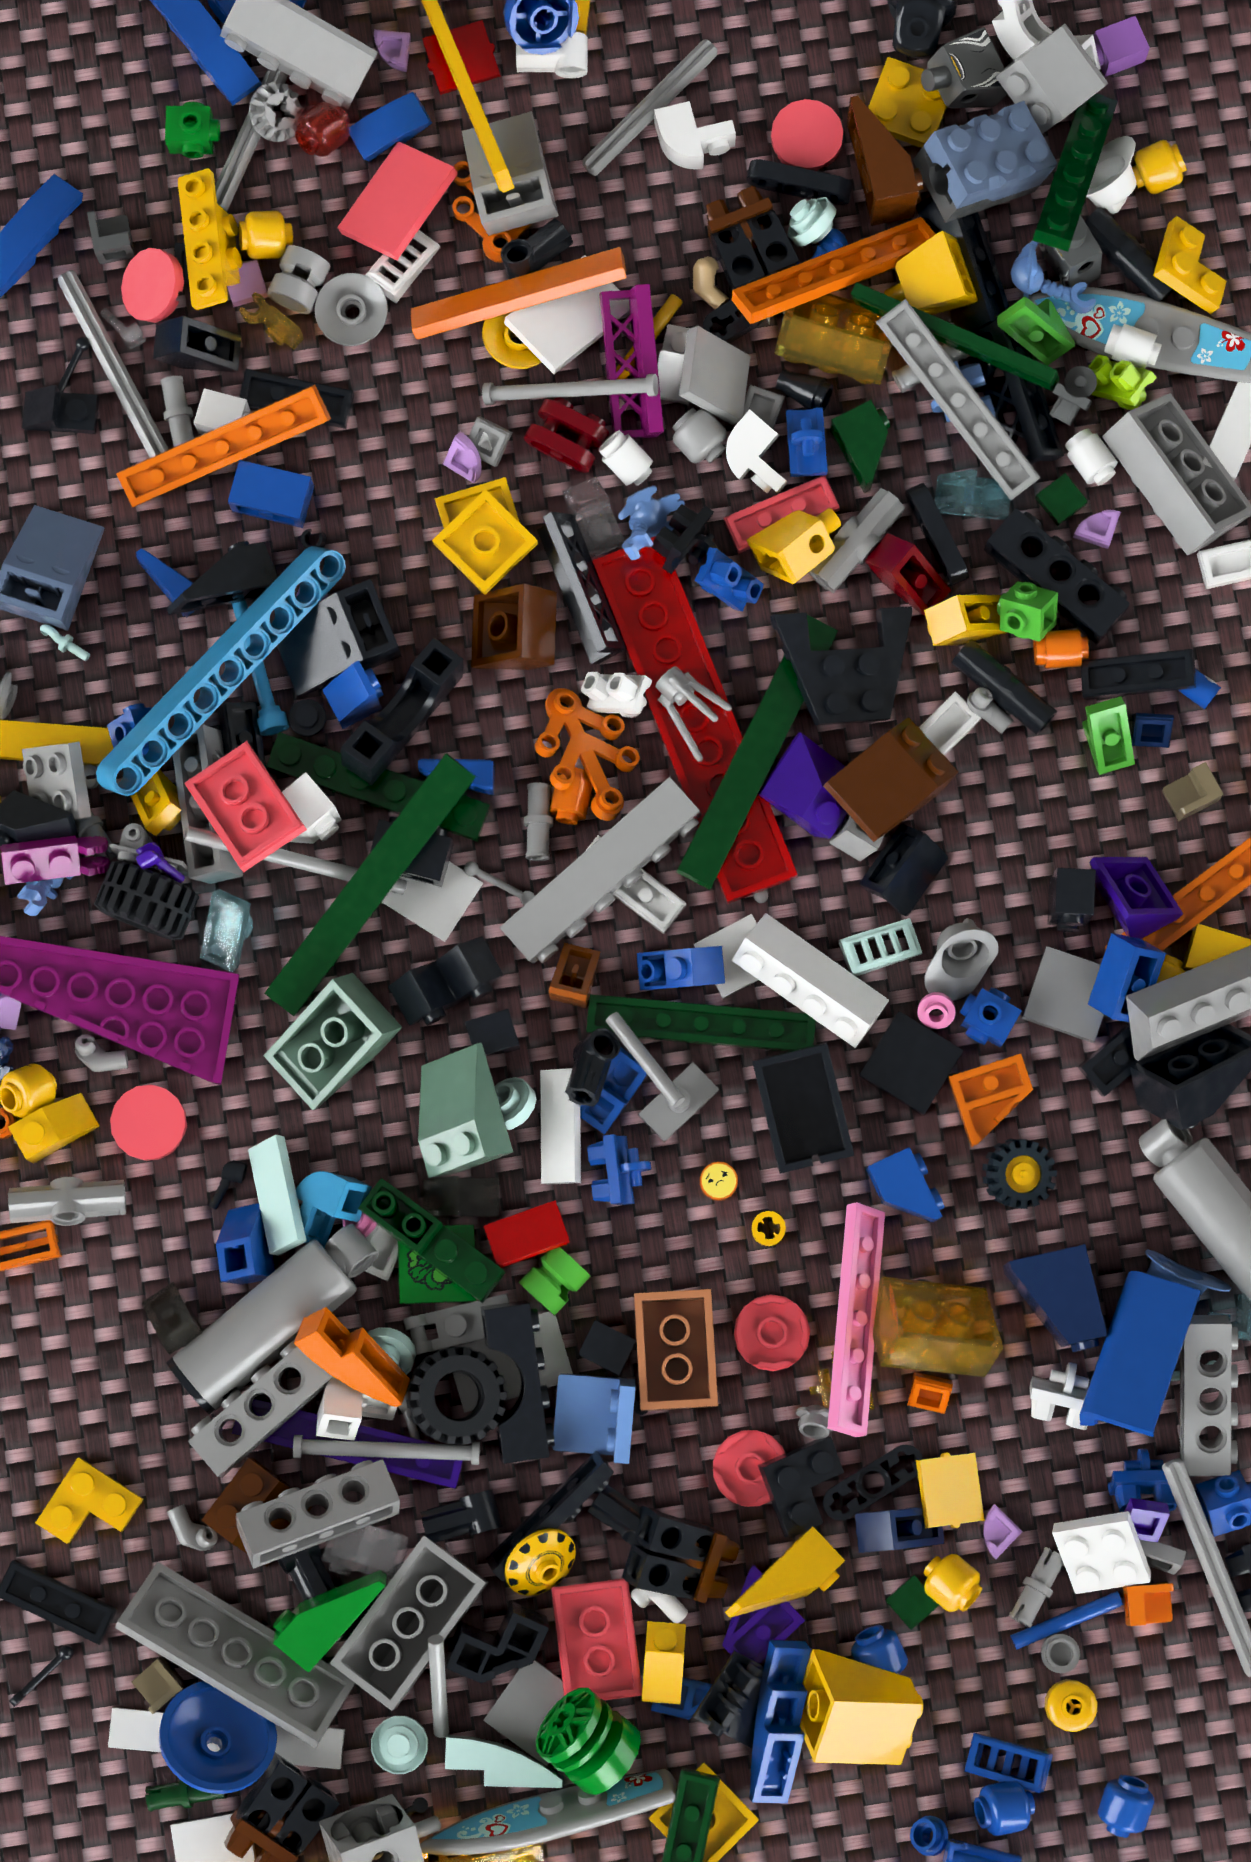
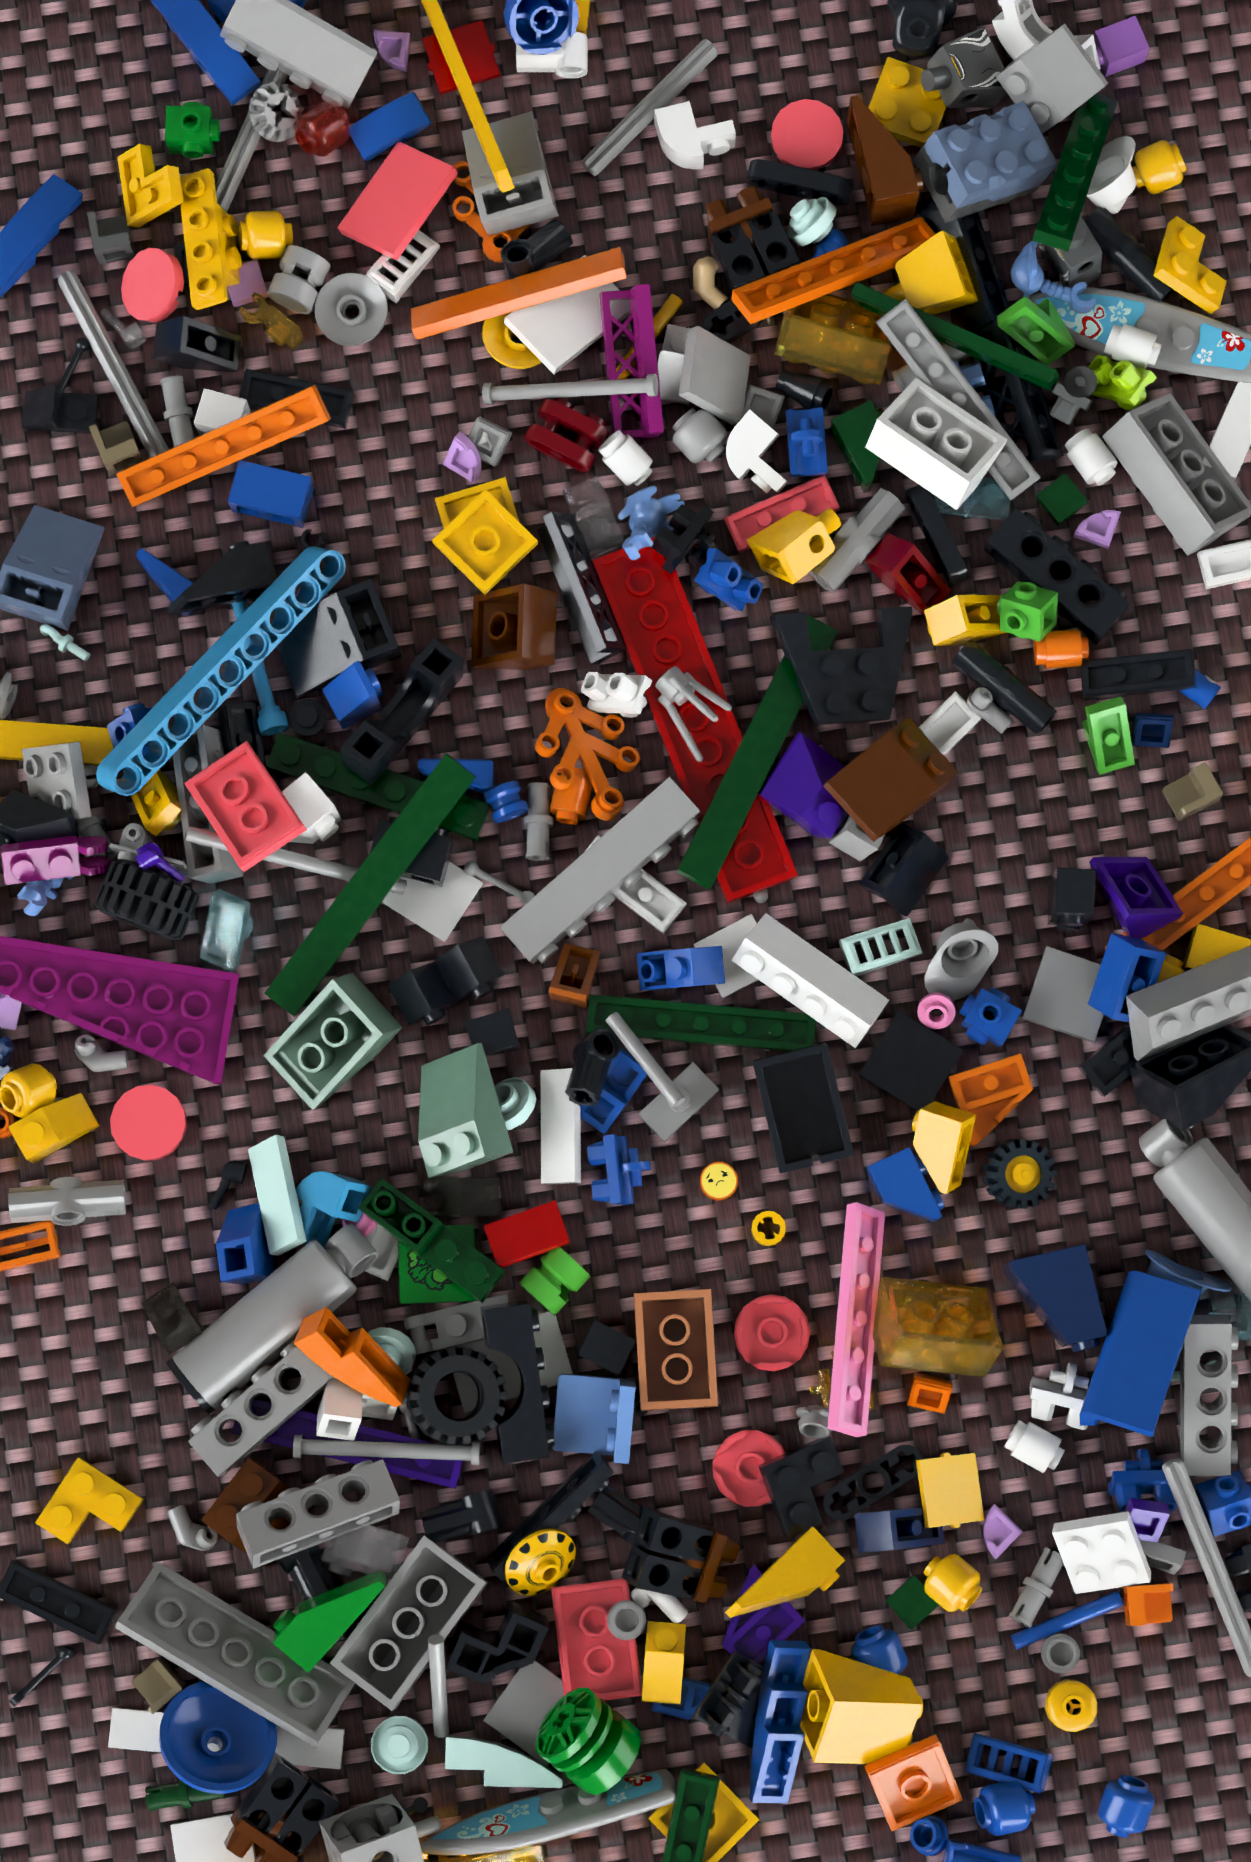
(116, 447): none -> dark tan panel
(144, 190): none -> yellow plate
(506, 801): none -> blue wheel
(626, 1620): none -> light grey tile
(913, 1782): none -> orange tile
(935, 443): none -> white slope
(943, 1142): none -> yellow slope
(1034, 1446): none -> white brick

